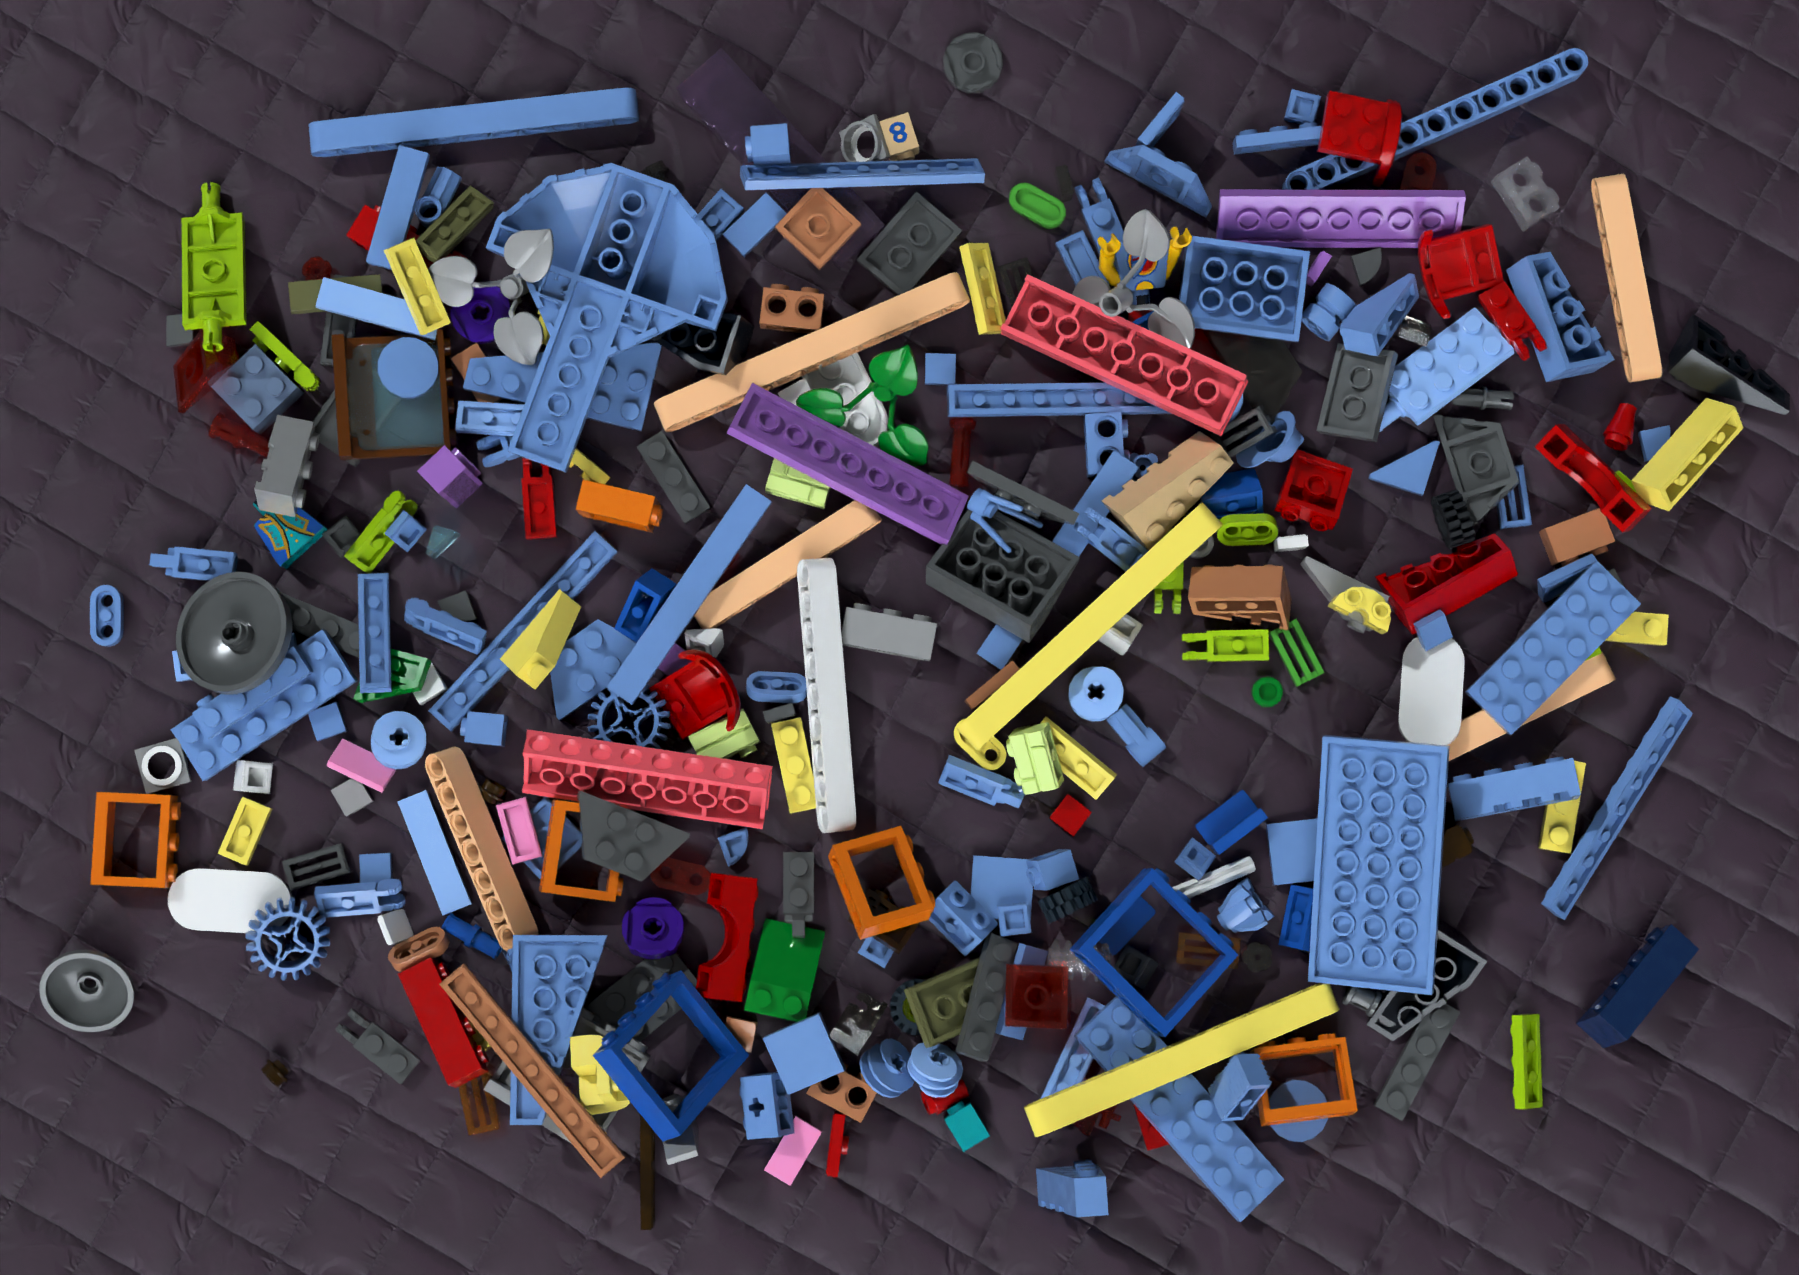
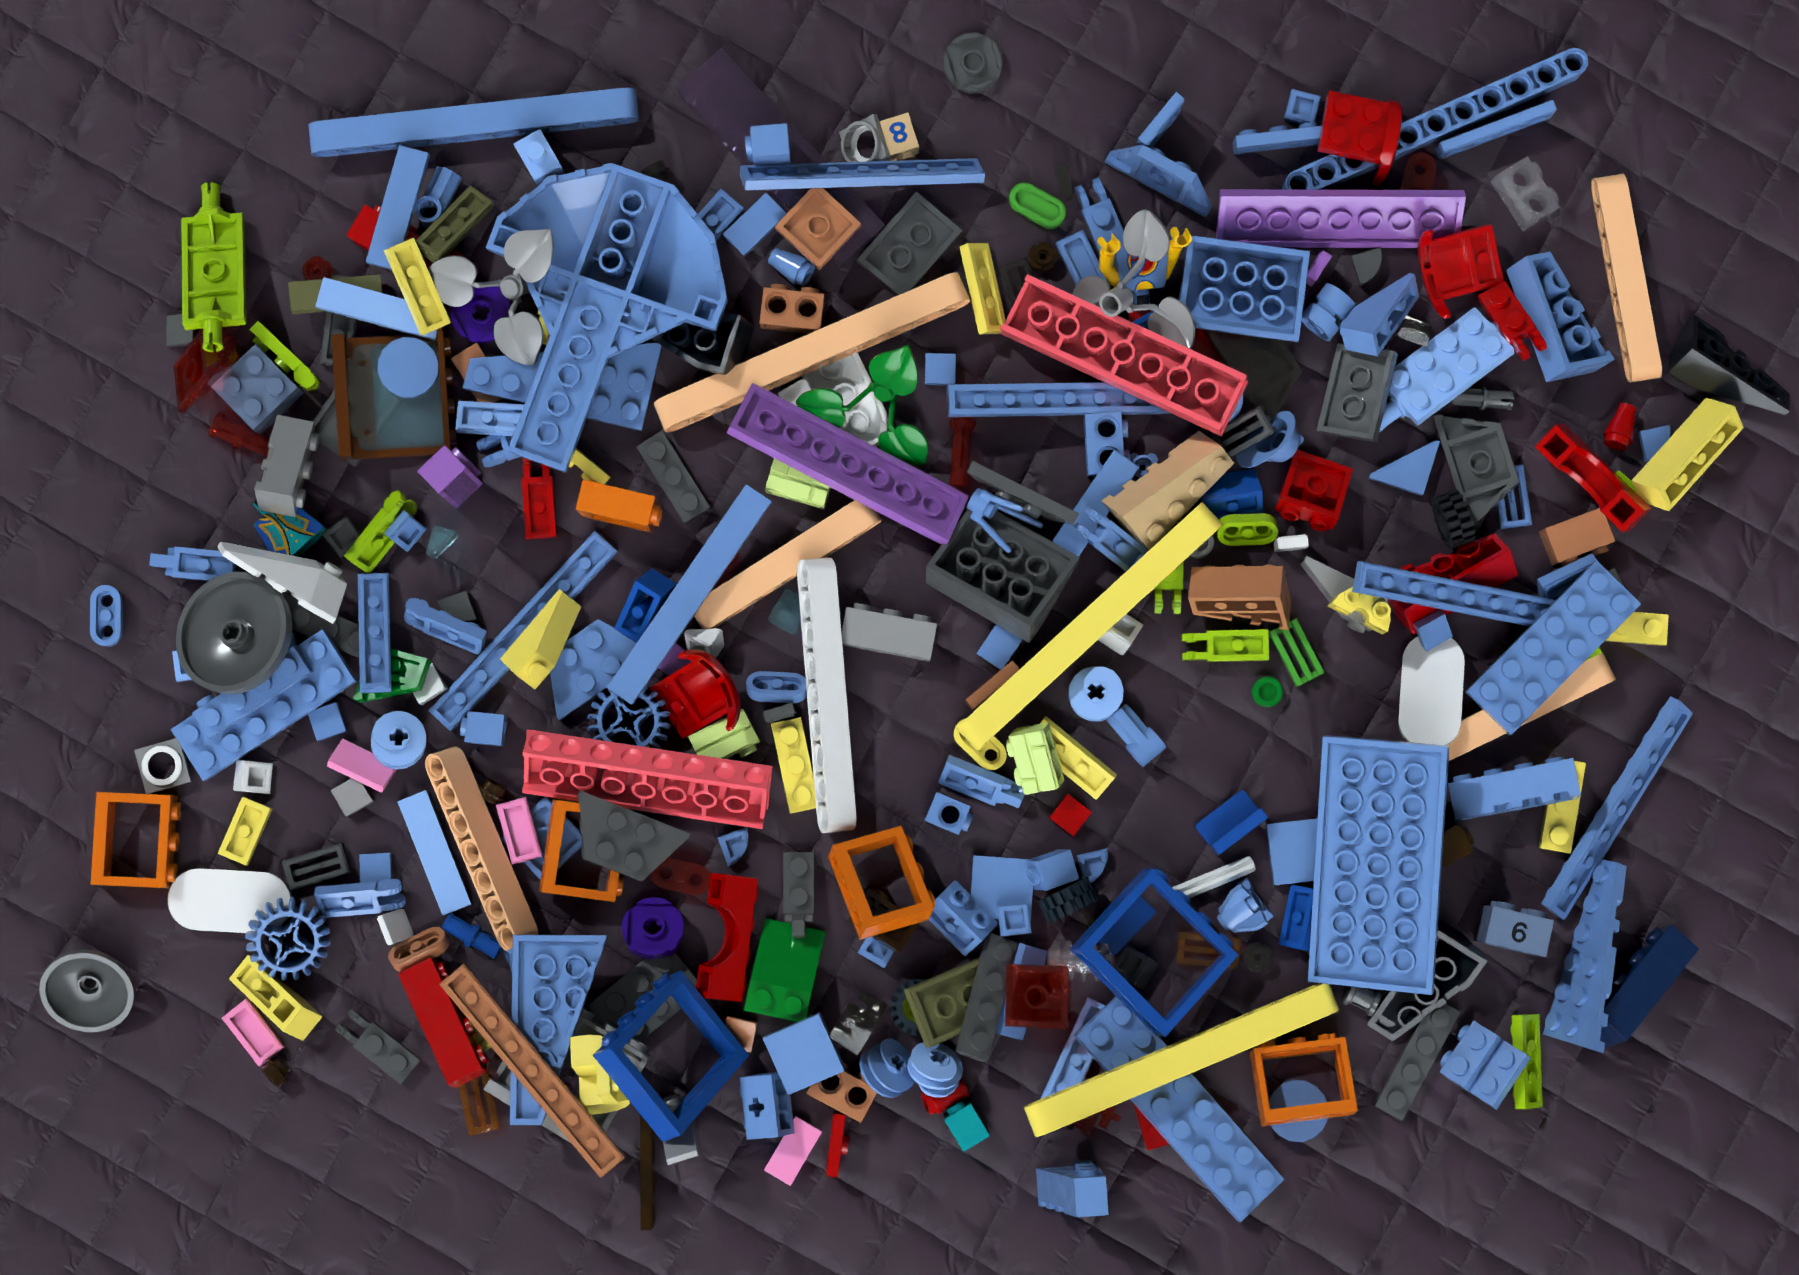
(253, 1032): none -> bright pink tile
(276, 999): none -> light yellow slope
(310, 582): none -> white wedge
(538, 157): none -> light blue torso
(787, 612): none -> clear light blue slope
(792, 266): none -> medium blue cone
(938, 804): none -> medium blue brick
(1043, 264): none -> dark brown plate
(1092, 864): none -> medium blue tile
(1195, 859): medium blue tile -> none
(1239, 1086): medium blue brick -> none
(1448, 594): none -> medium blue tile
(1483, 1064): none -> medium blue plate
(1495, 129): none -> medium blue tile
(1513, 930): none -> sand blue brick
(1589, 967): none -> medium blue wing

